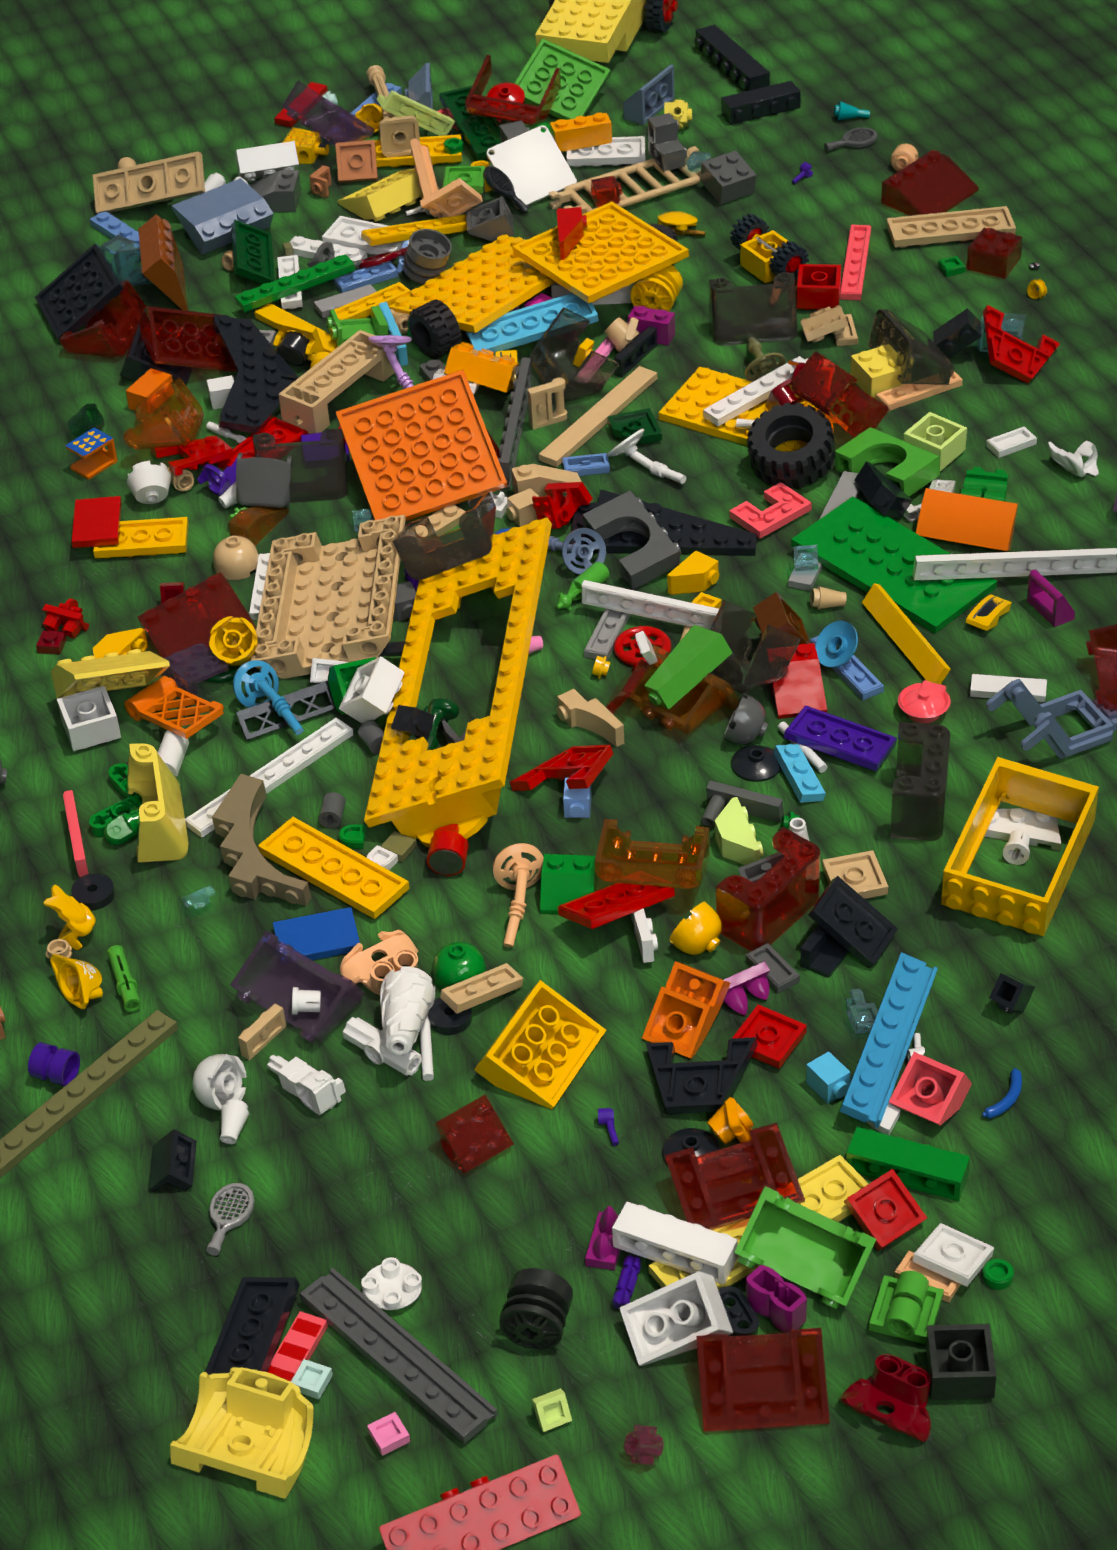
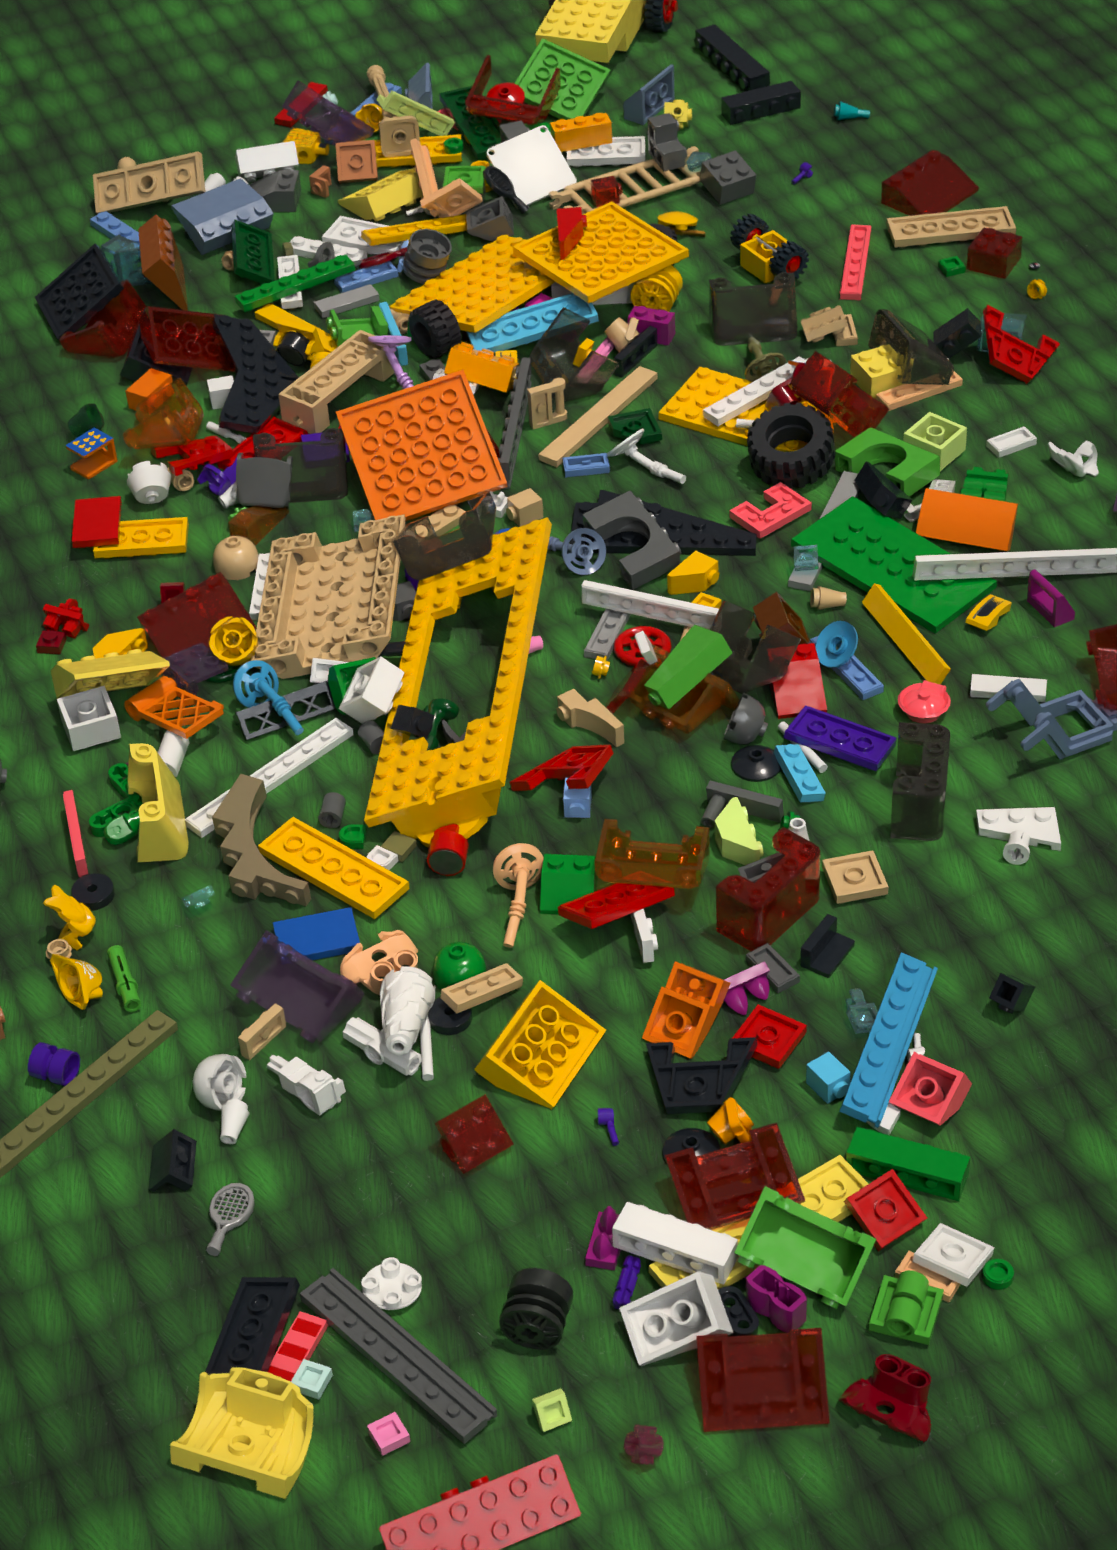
(305, 1001): white bush -> none
(362, 307): yellow plate -> none
(538, 477): tan slope -> none
(561, 508): red tile -> none
(595, 573): bright green wheel -> none
(698, 932): yellow cylinder -> none
(818, 286): red brick -> none
(852, 138): dark grey piece -> none
(853, 921): black plate -> none
(903, 156): light nougat head -> none
(960, 1361): pearl dark grey brick -> none
(1009, 1099): blue piece -> none
(1034, 791): yellow door -> none

